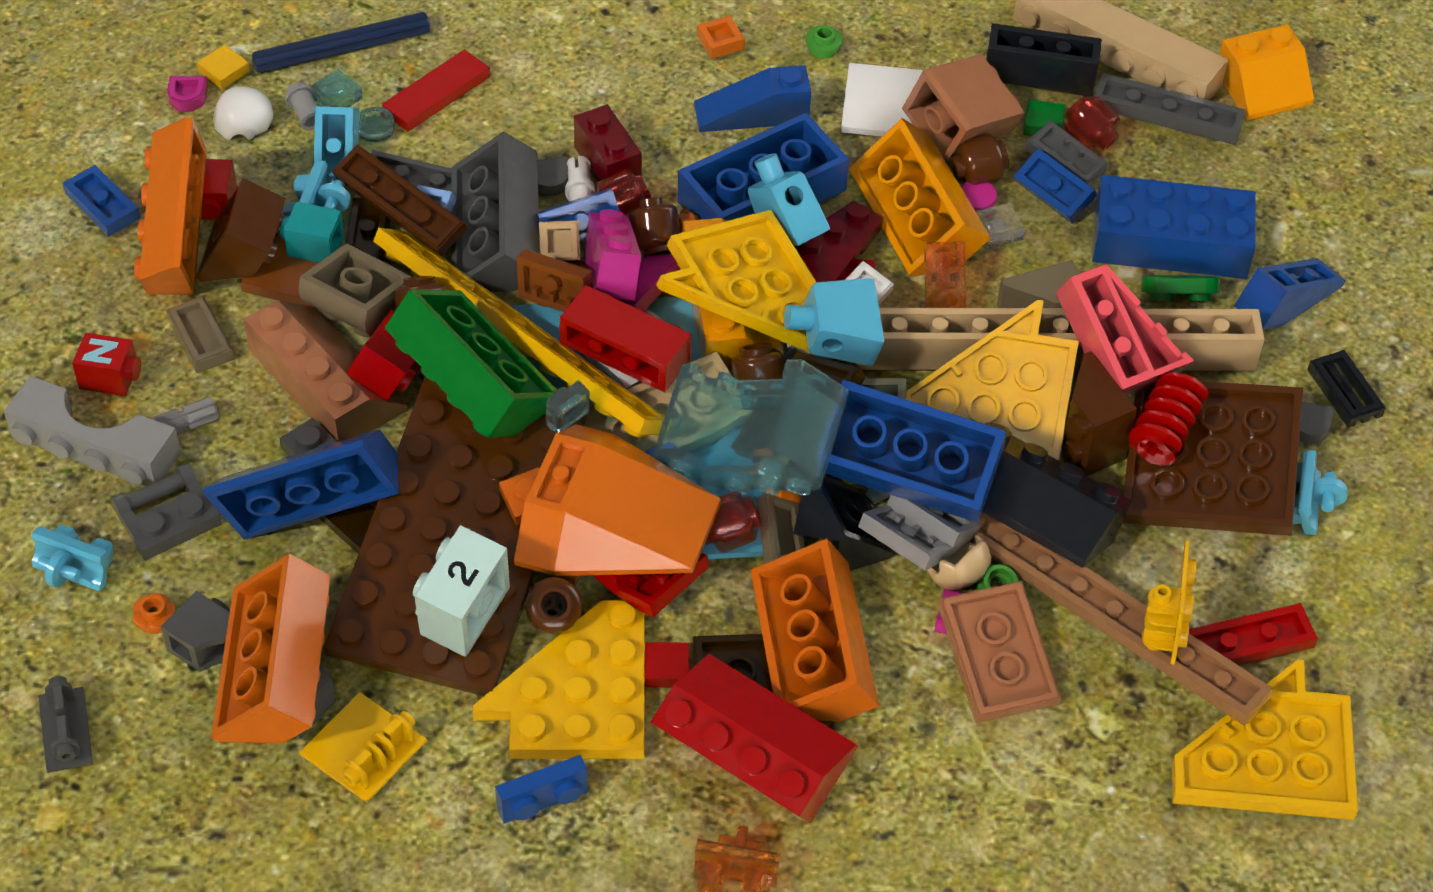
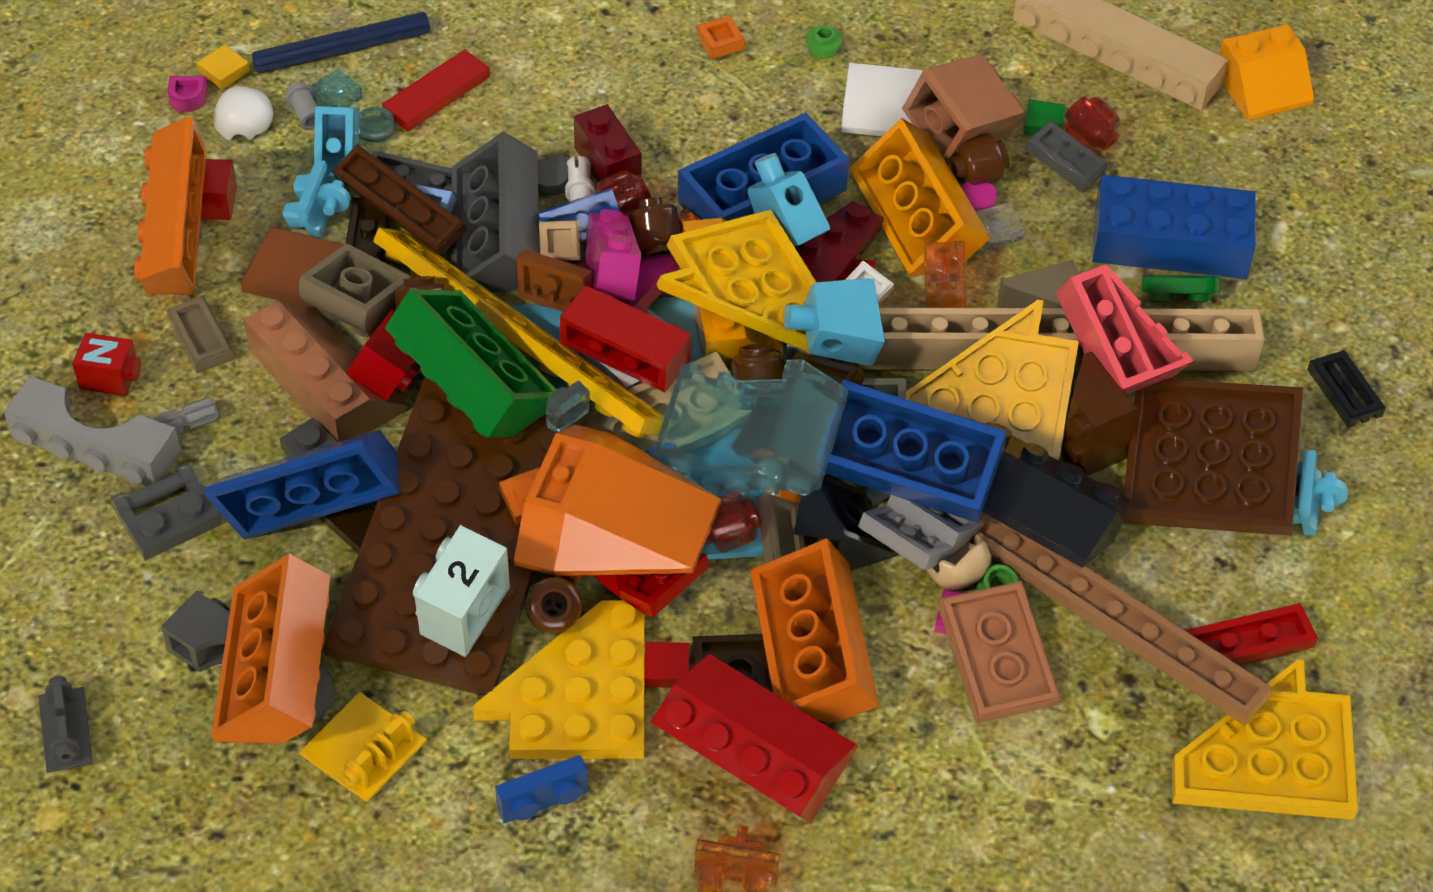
(70, 559): medium azure hips -> none
(101, 200): blue plate -> none
(152, 621): orange plate -> none
(243, 234): reddish brown slope -> none
(312, 232): teal brick -> none
(756, 101): blue slope -> none
(1044, 59): black brick -> none
(1055, 185): blue plate -> none
(1167, 417): red piece -> none
(1171, 108): dark grey plate -> none
(1171, 611): yellow hinge -> none
(1288, 290): blue slope -> none
(1315, 422): dark grey tile -> none

